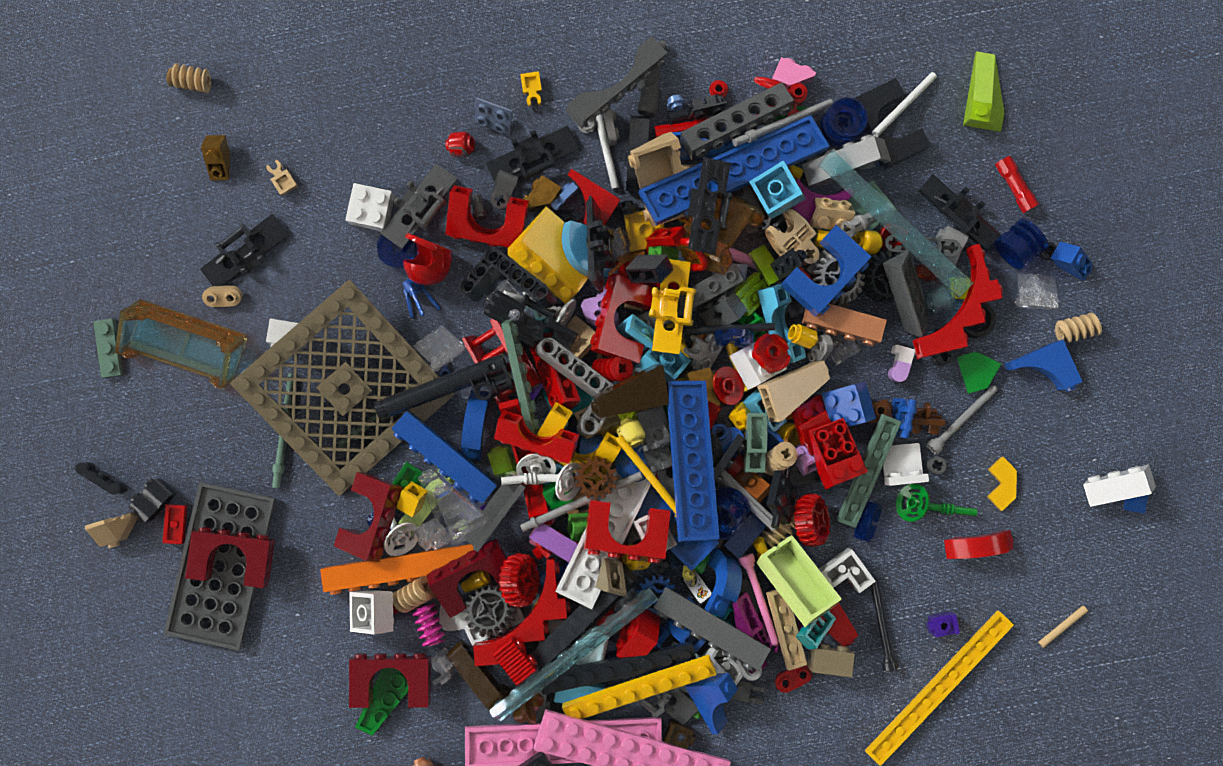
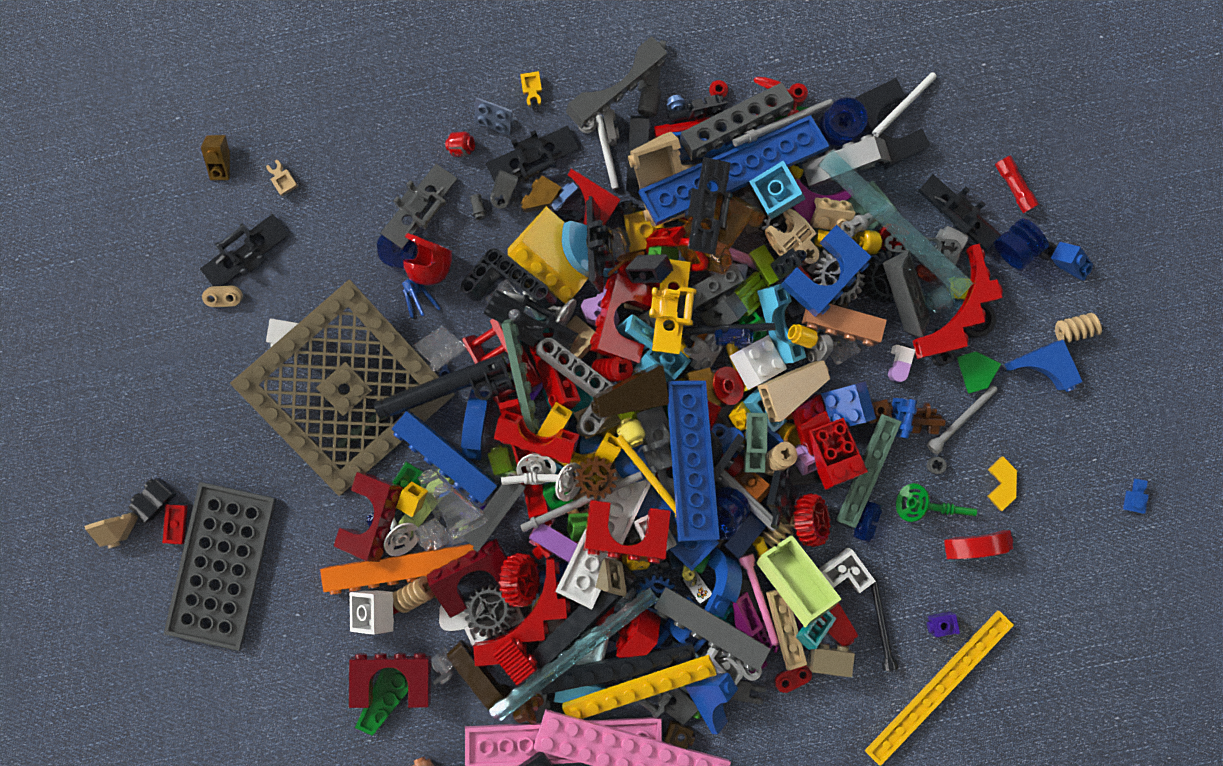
(100, 478): black plate -> none
(106, 338): sand green plate -> none
(180, 341): windscreen -> none
(189, 79): tan piece -> none
(257, 552): dark red arch -> none
(278, 467): sand green bar -> none
(370, 207): white brick -> none
(429, 625): dark pink piece -> none
(462, 225): red arch -> none
(476, 581): yellow cone -> none
(762, 352): red plate -> none
(791, 73): bright pink slope -> none
(904, 465): white bracket -> none
(984, 99): lime wedge -> none
(1036, 291): clear hinge -> none
(1063, 626): tan bar -> none
(1119, 485): white wedge -> none

